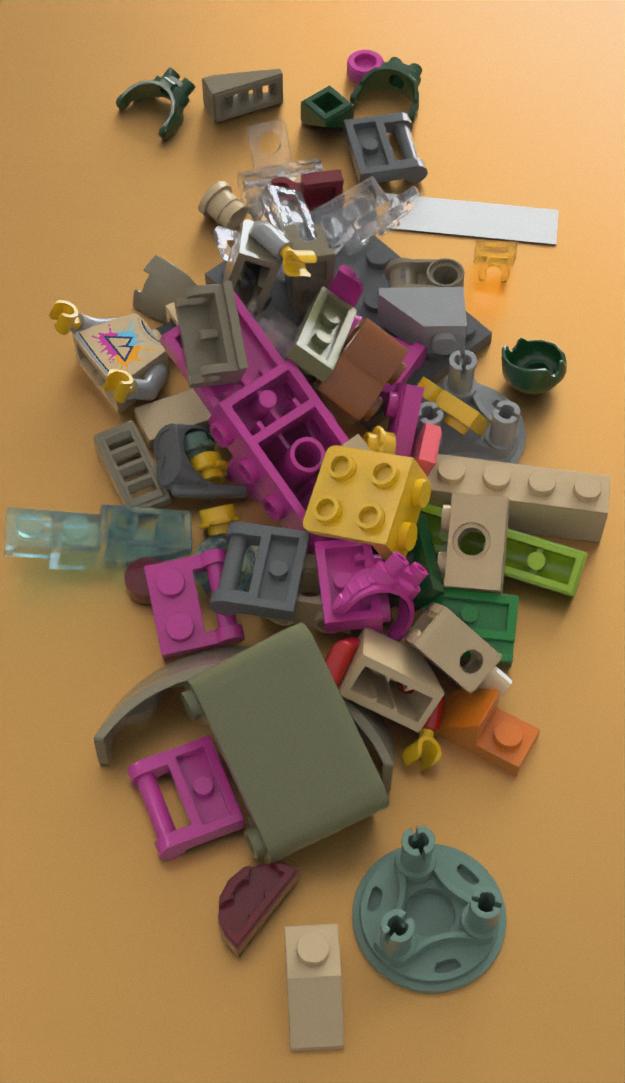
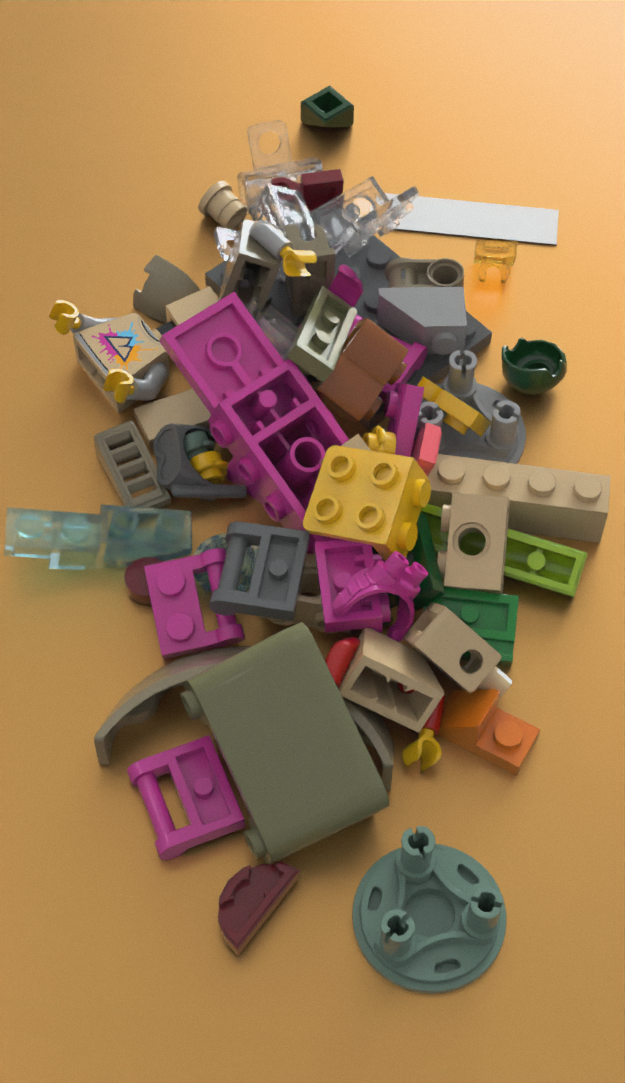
(168, 87): dark green helmet -> none
(211, 335): dark tan hinge -> none
(218, 518): yellow plate -> none
(220, 88): dark tan slope -> none
(314, 987): tan slope -> none
(362, 62): dark pink tile -> none
(373, 153): dark grey plate -> none
(395, 77): dark green helmet -> none

